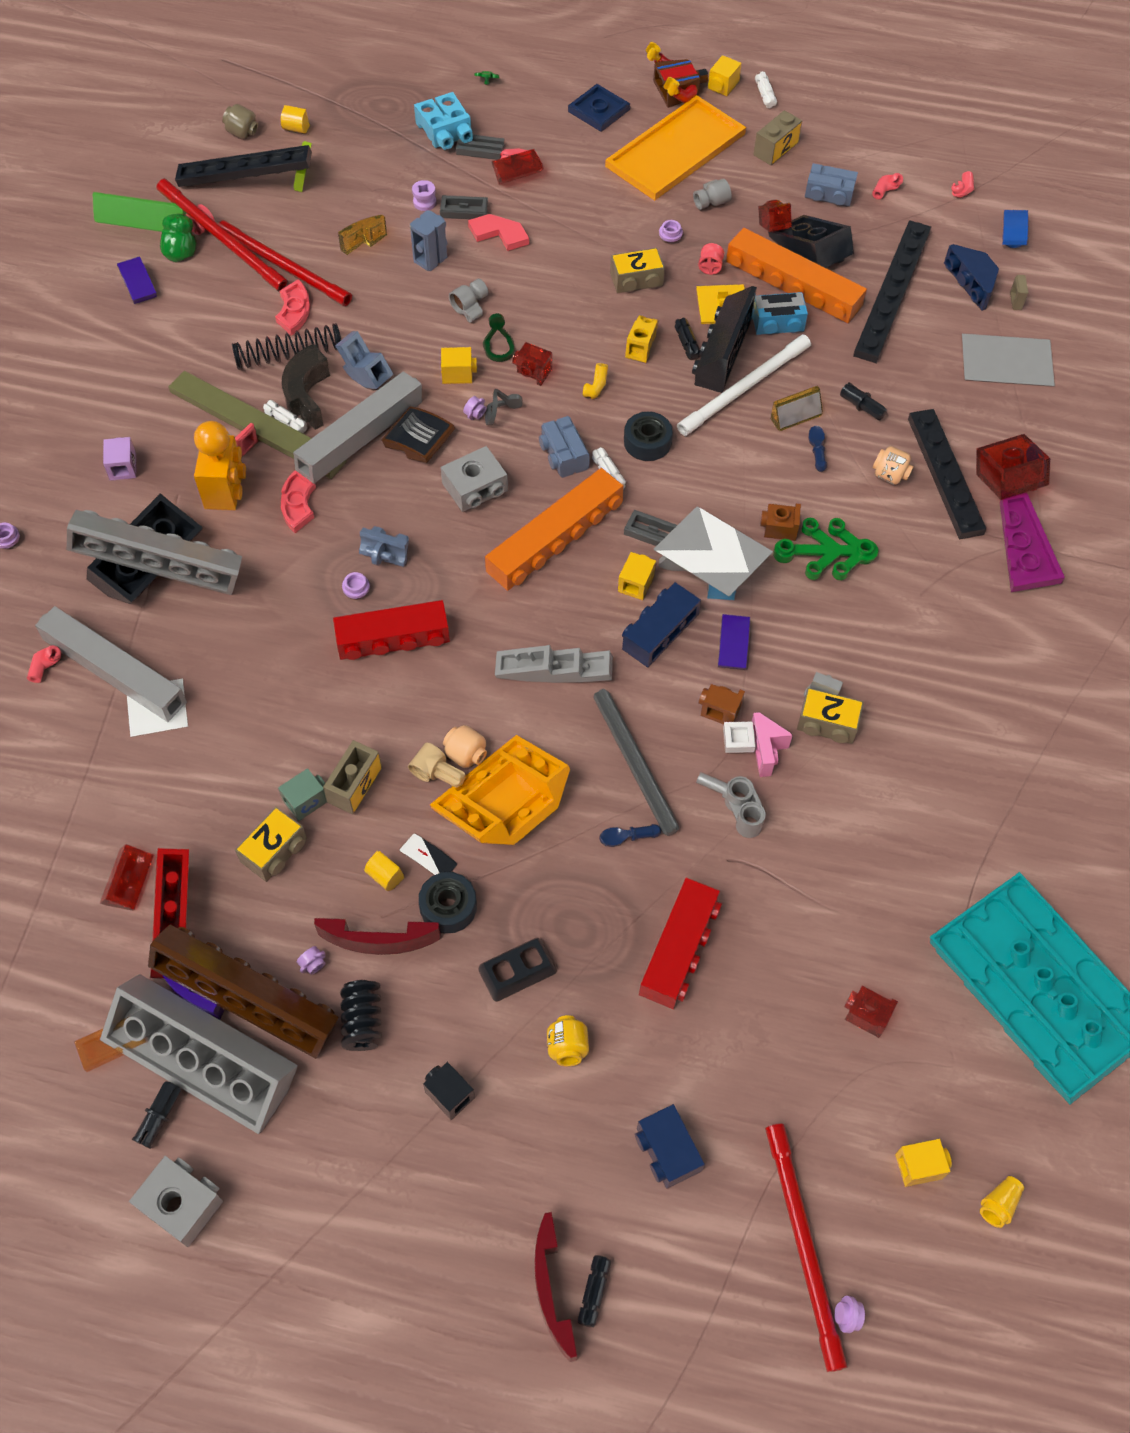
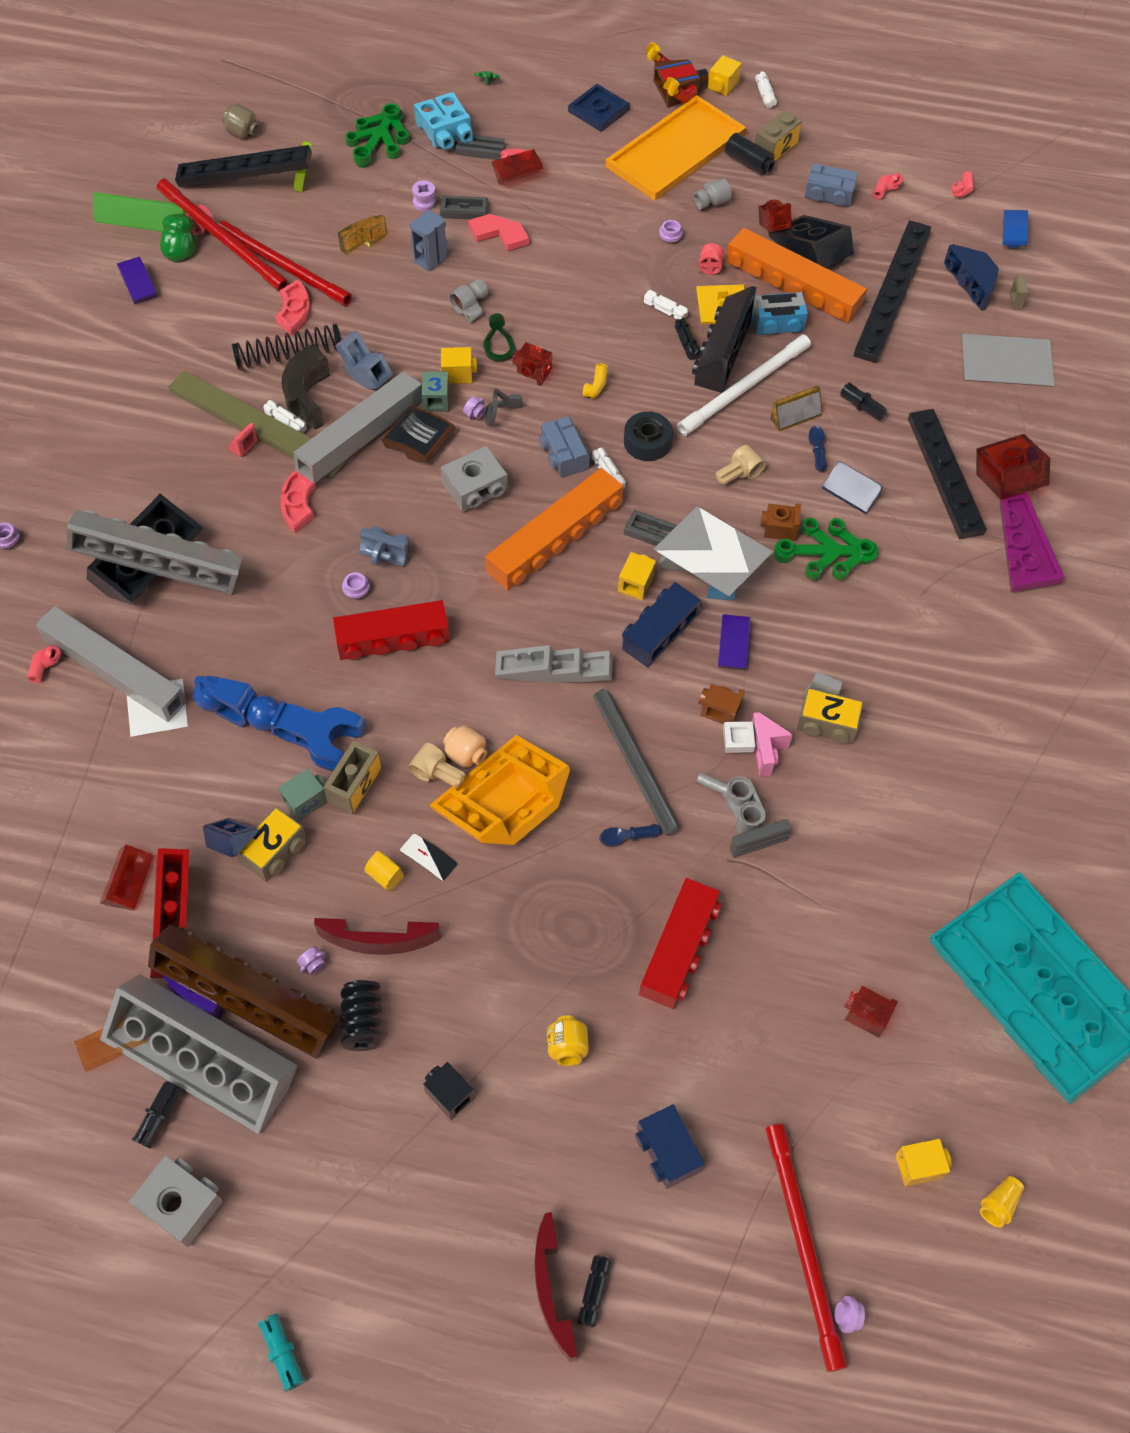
(119, 458): lavender brick -> none
(218, 467): light orange brick -> none
(228, 836): none -> dark blue slope
(281, 1352): none -> teal pin
(292, 723): none -> blue piece
(294, 119): yellow brick -> none
(390, 115): none -> green plant
(435, 391): none -> sand green brick
(448, 886): wheel -> none
(522, 976): black piece -> none
(637, 270): brick -> none
(641, 338): yellow leg -> none
(665, 305): none -> white axle
(743, 464): none -> tan axle
(750, 154): none -> black brick
(760, 838): none -> dark grey tile
(853, 487): none -> slope
(893, 465): light nougat head -> none

